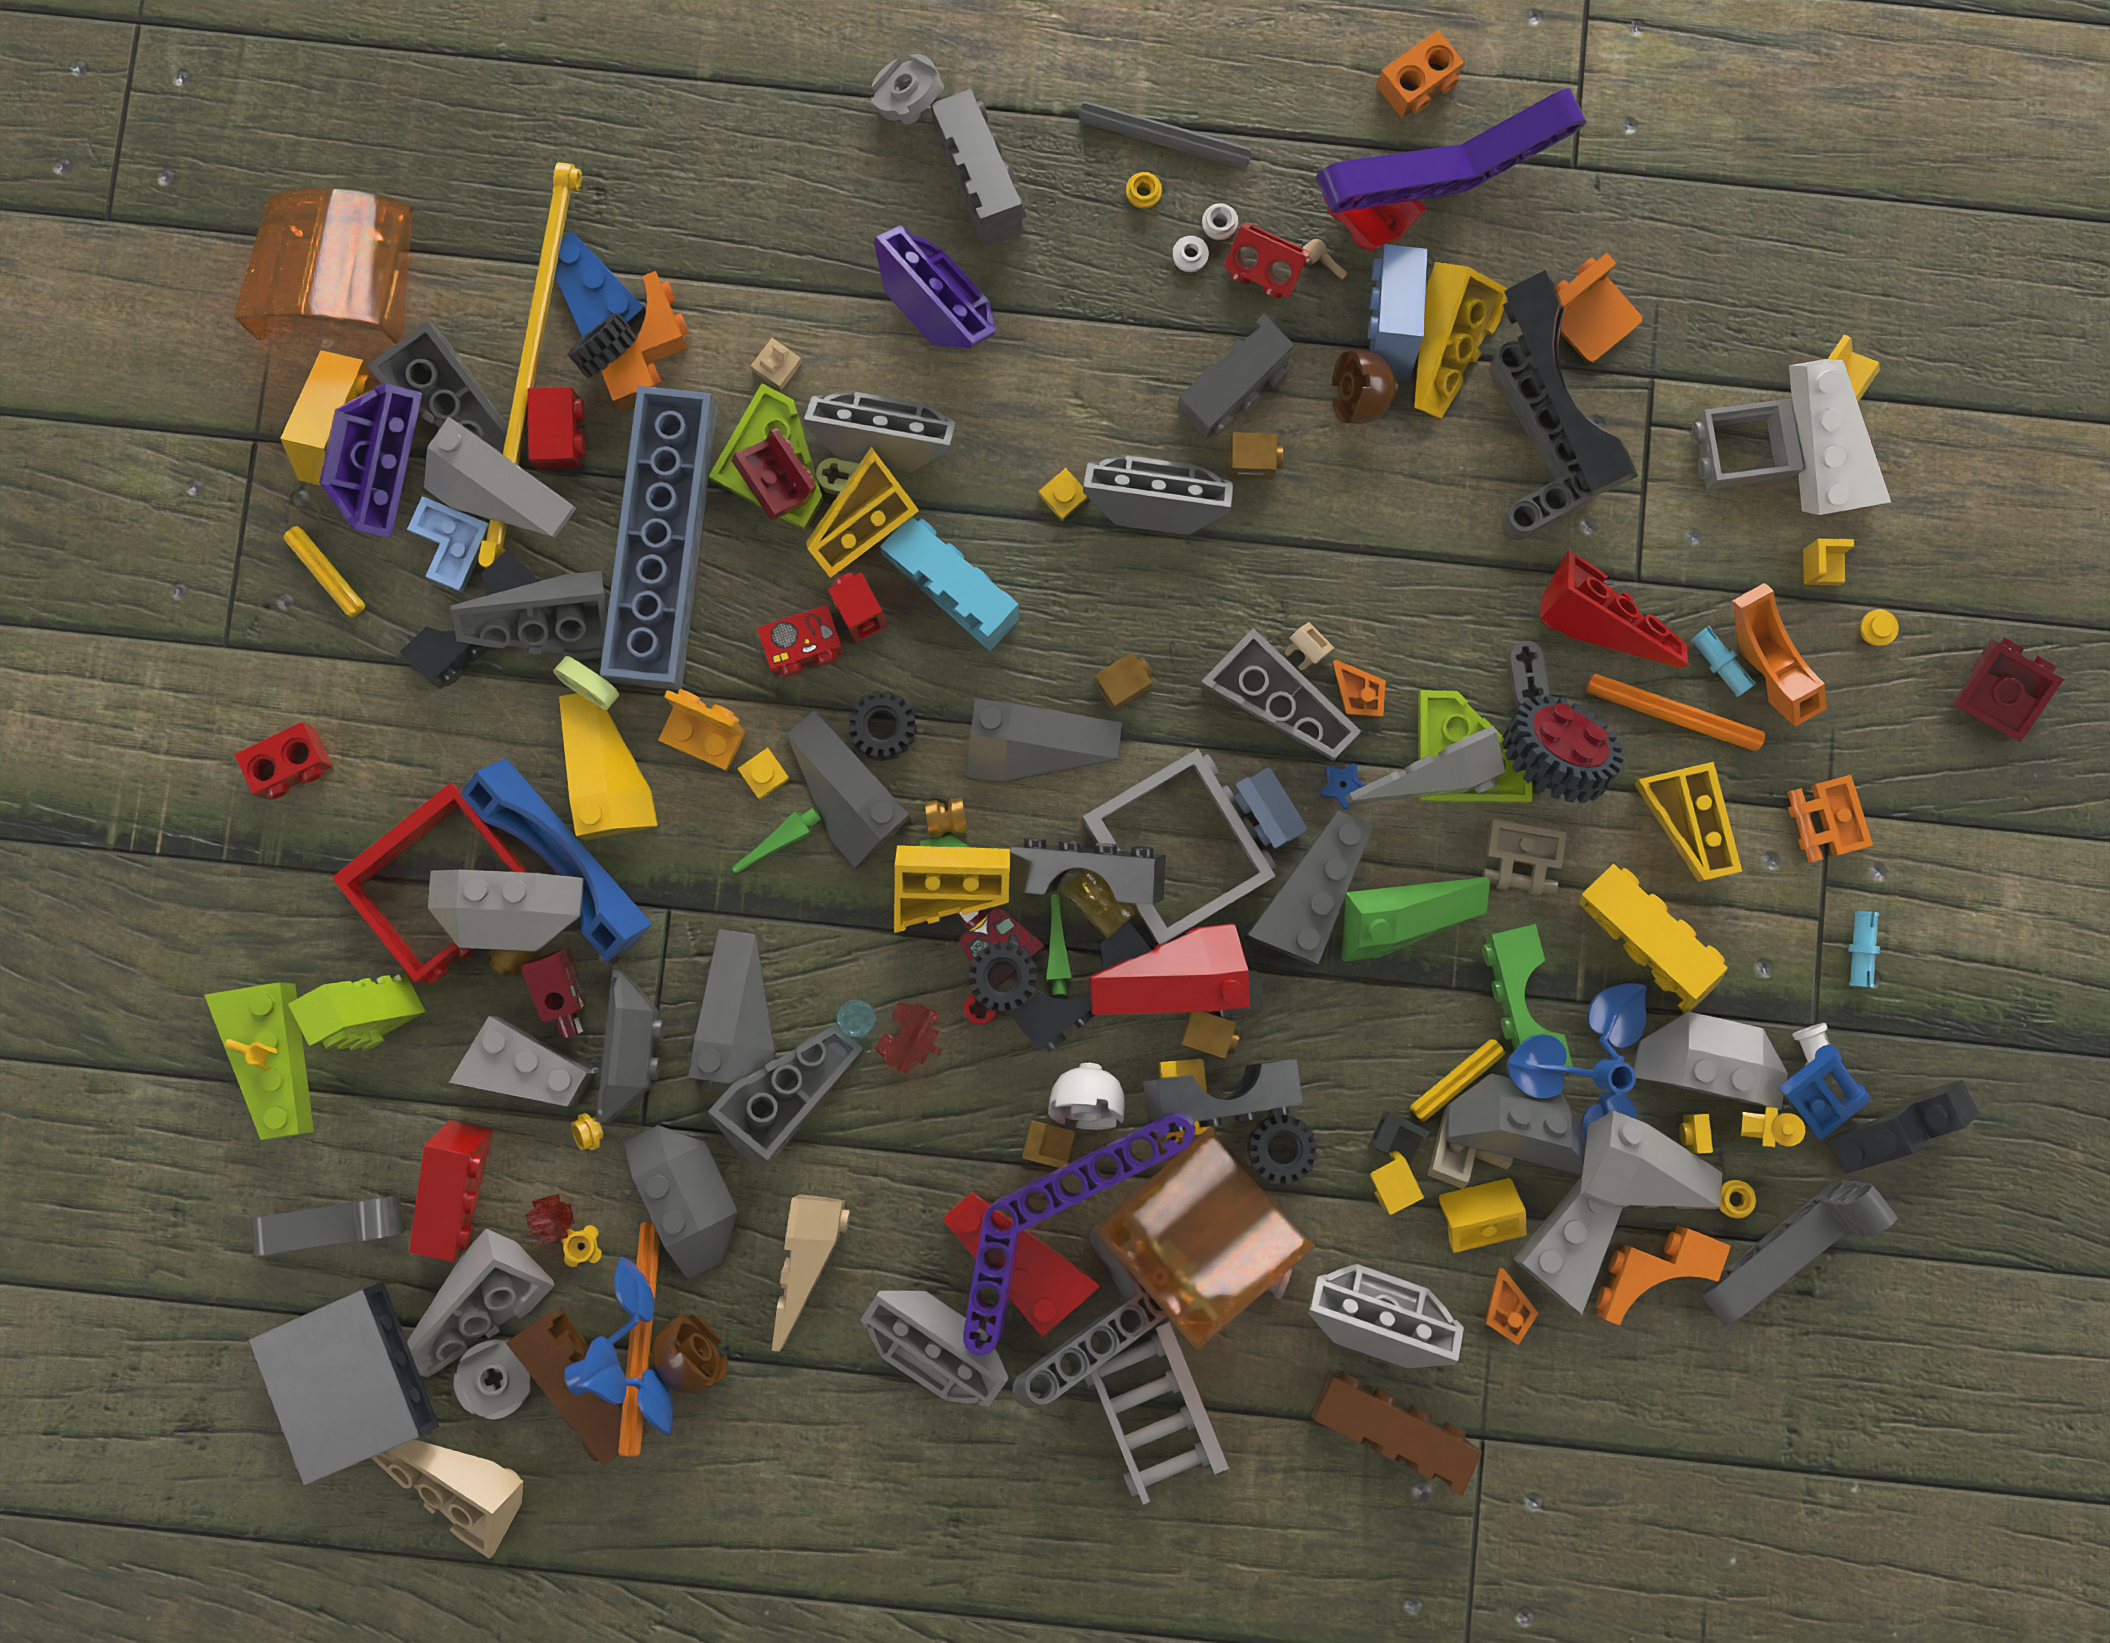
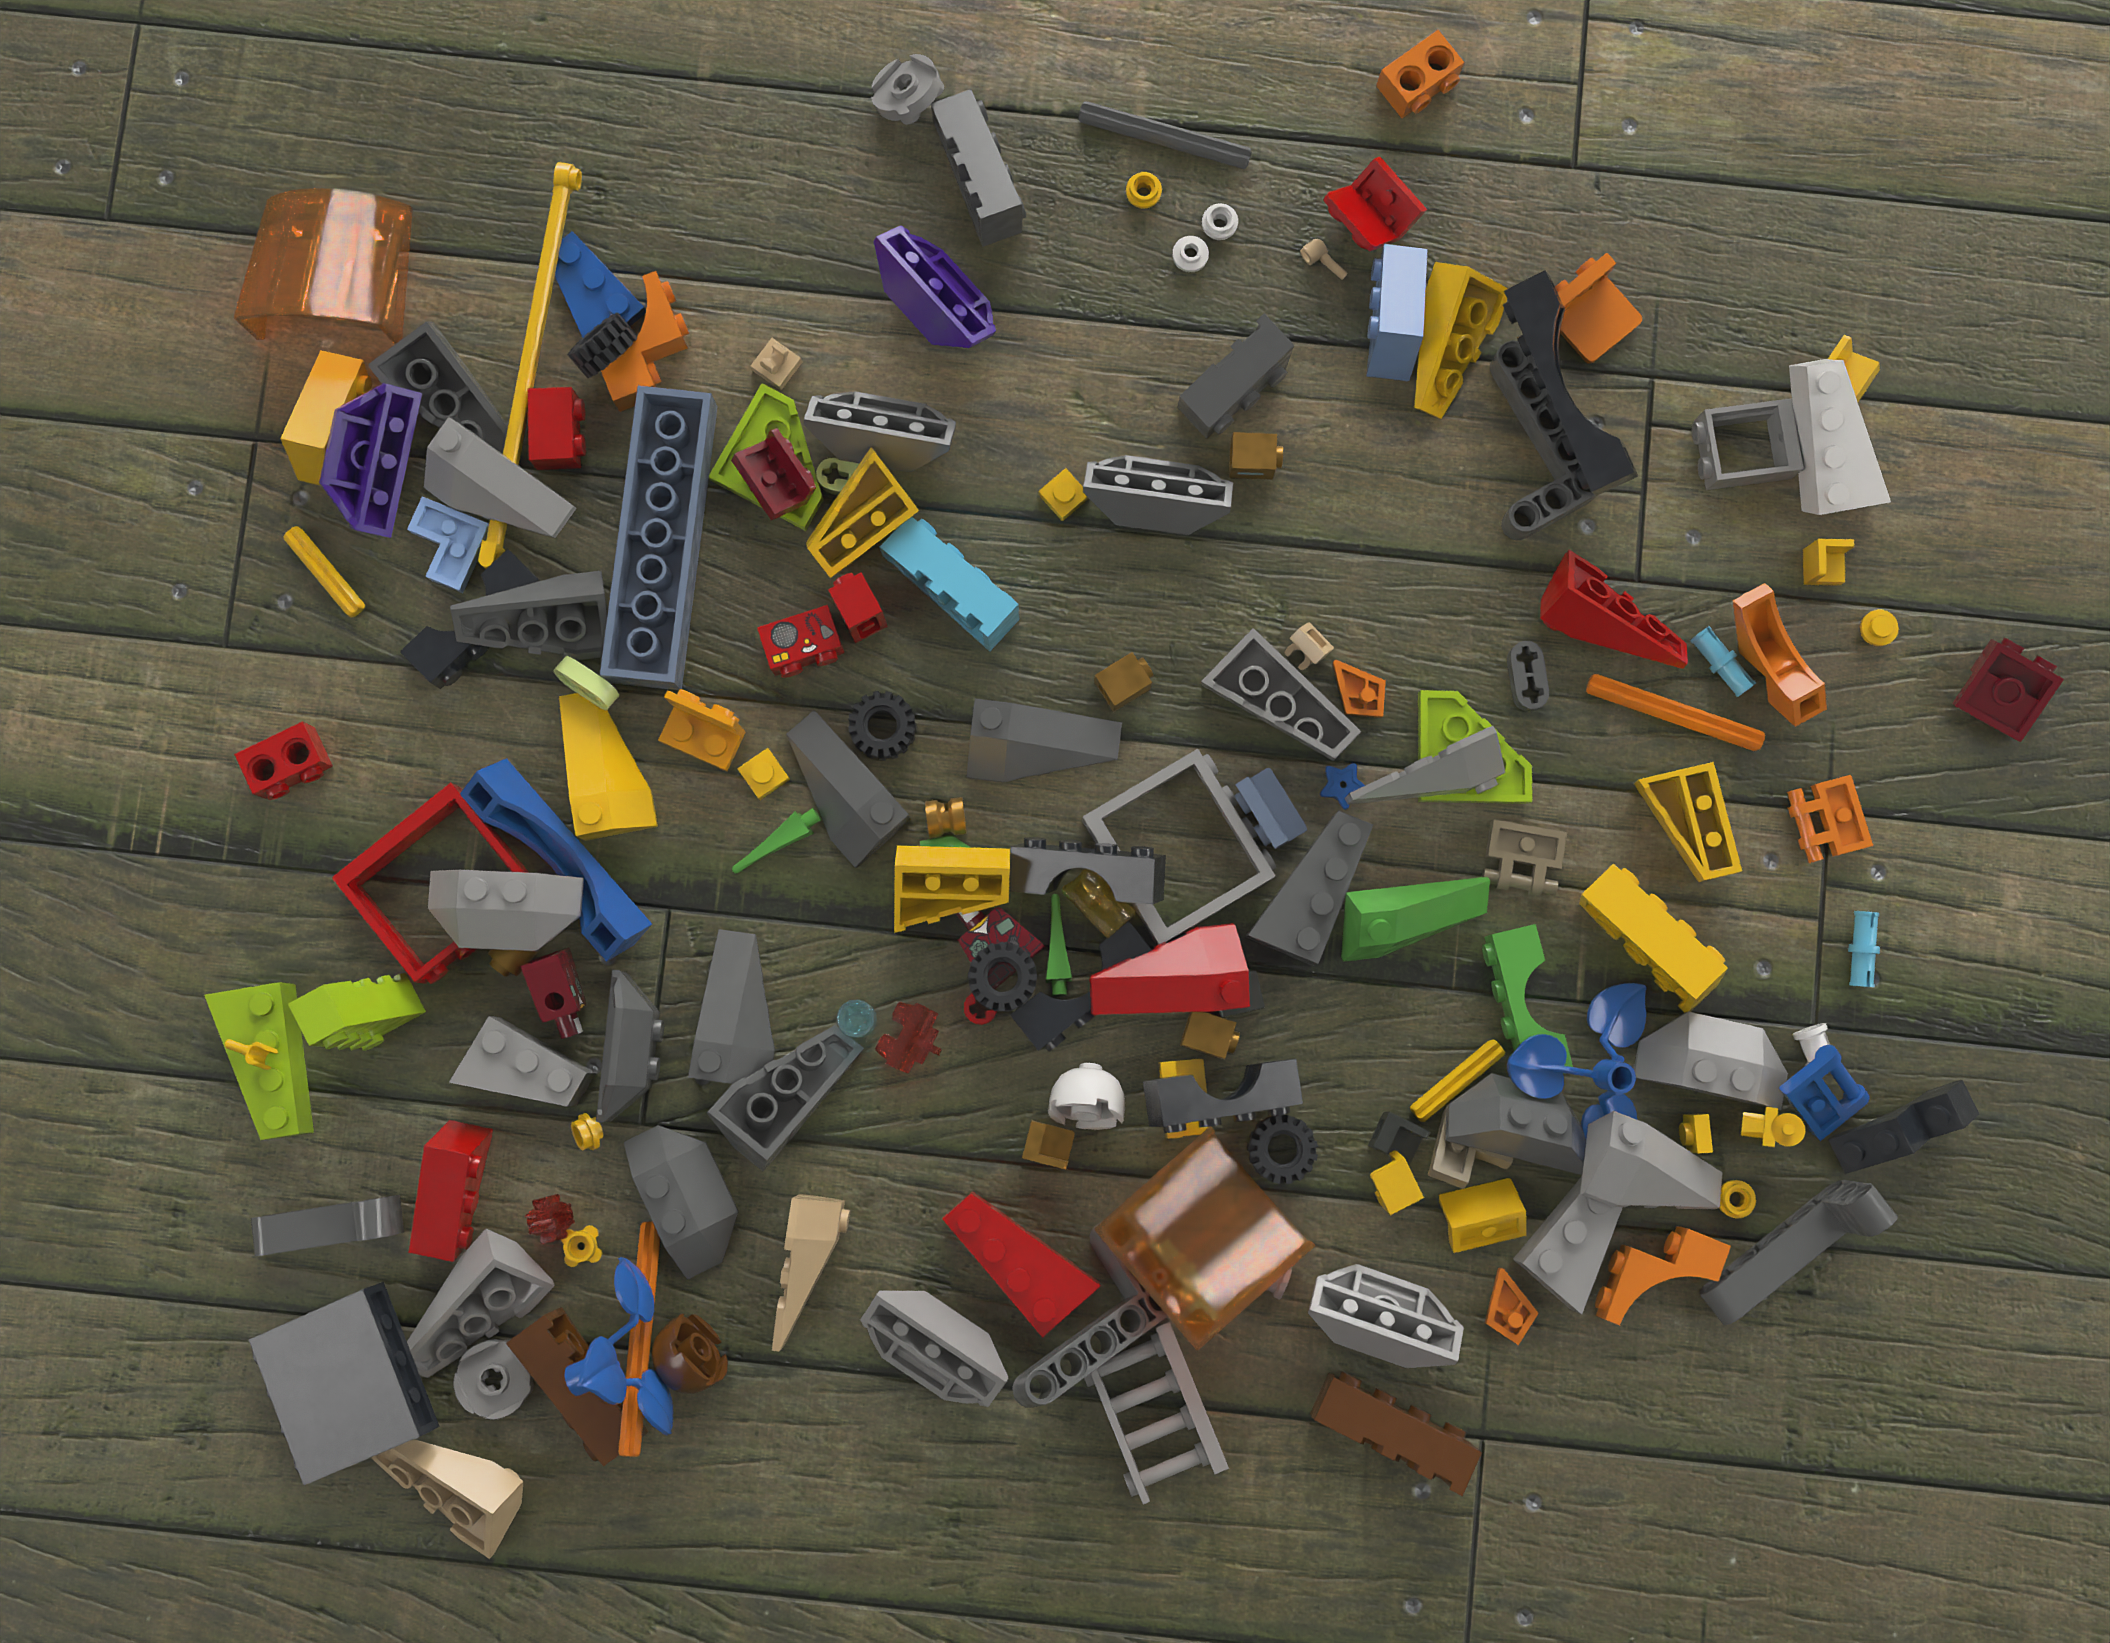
(1058, 1199): dark purple beam -> none
(1269, 250): red brick -> none
(1364, 386): reddish brown cylinder -> none
(1451, 168): dark purple beam -> none
(1562, 749): black wheel -> none

